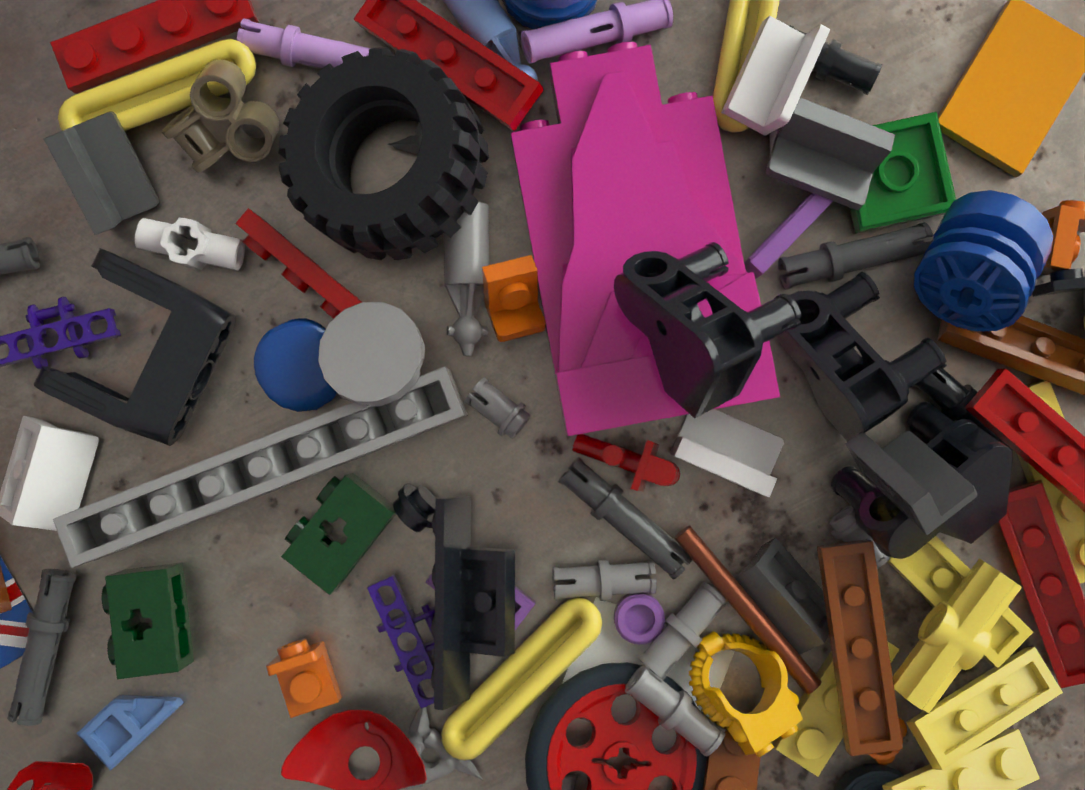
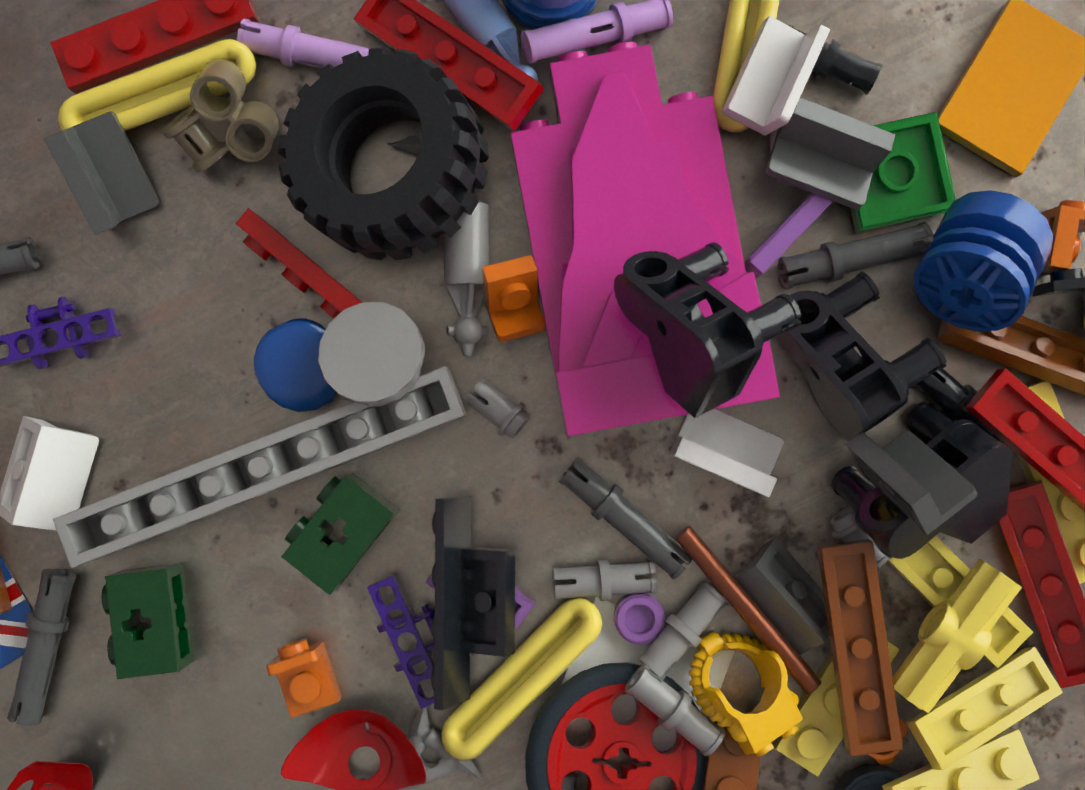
(125, 725): medium blue tile -> none
(170, 240): white axle -> none
(175, 369): black connector -> none
(415, 507): black plate -> none
(645, 465): red arm -> none

